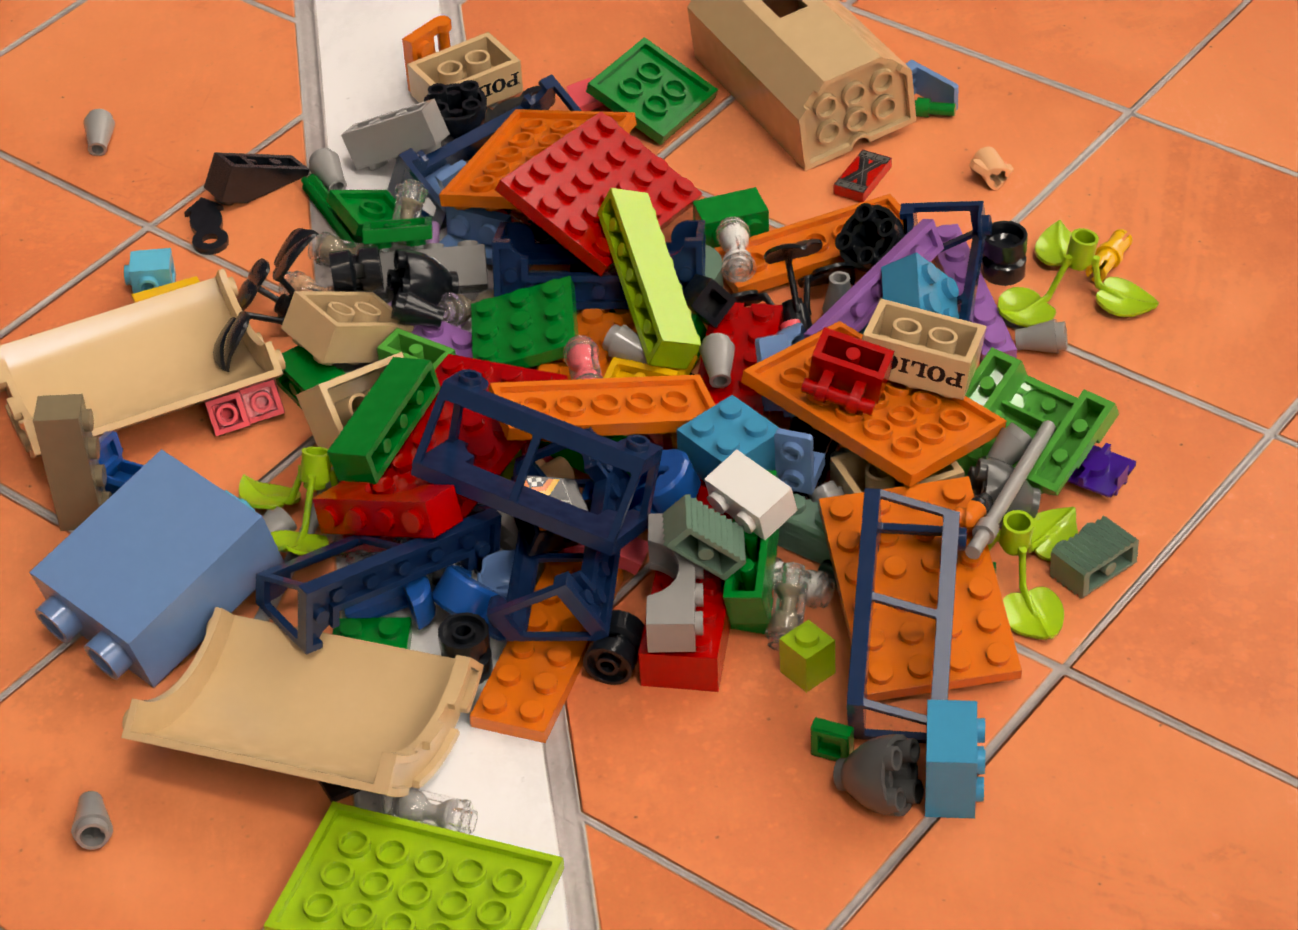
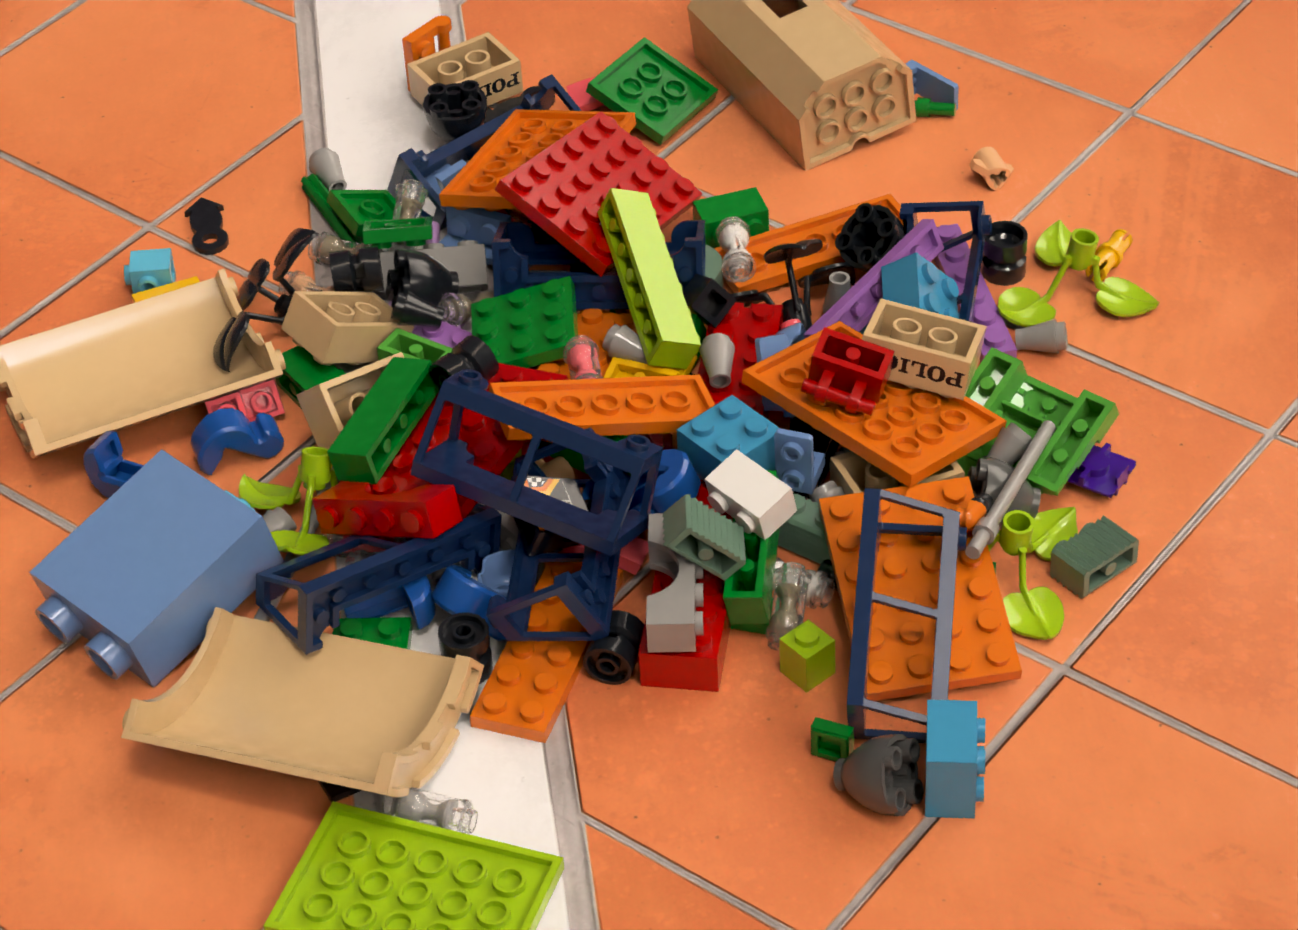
(70, 457): dark tan brick -> none
(91, 822): light grey cone -> none
(98, 129): light grey cone -> none
(234, 431): none -> blue animal
(250, 176): black slope -> none
(390, 134): light grey brick -> none
(468, 354): none -> black wheel
(862, 176): tile -> none

